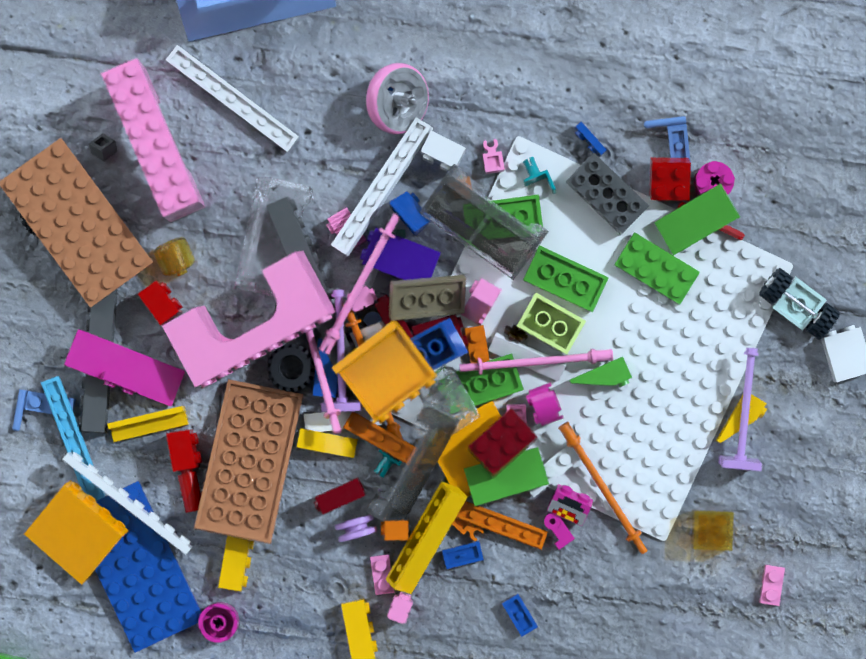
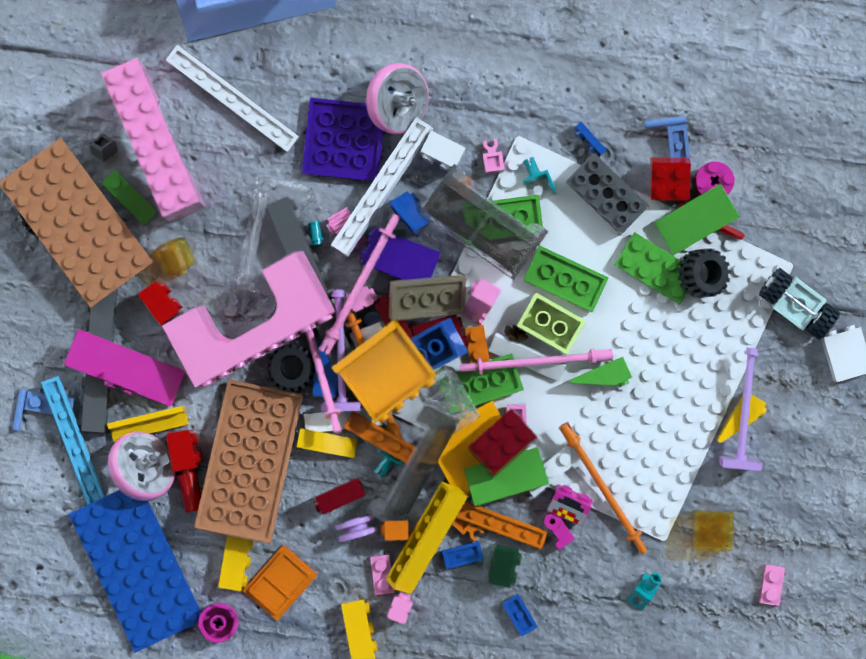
(76, 531): light orange panel -> none
(121, 497): white plate -> none
(129, 197): none -> bright green slope
(148, 452): none -> flat silver wheel
(280, 582): none -> orange piece
(315, 233): none -> teal pin
(341, 141): none -> dark purple plate
(503, 565): none -> clear green brick
(545, 404): dark pink brick -> none
(645, 590): none -> teal bracket
(716, 268): none -> black tyre

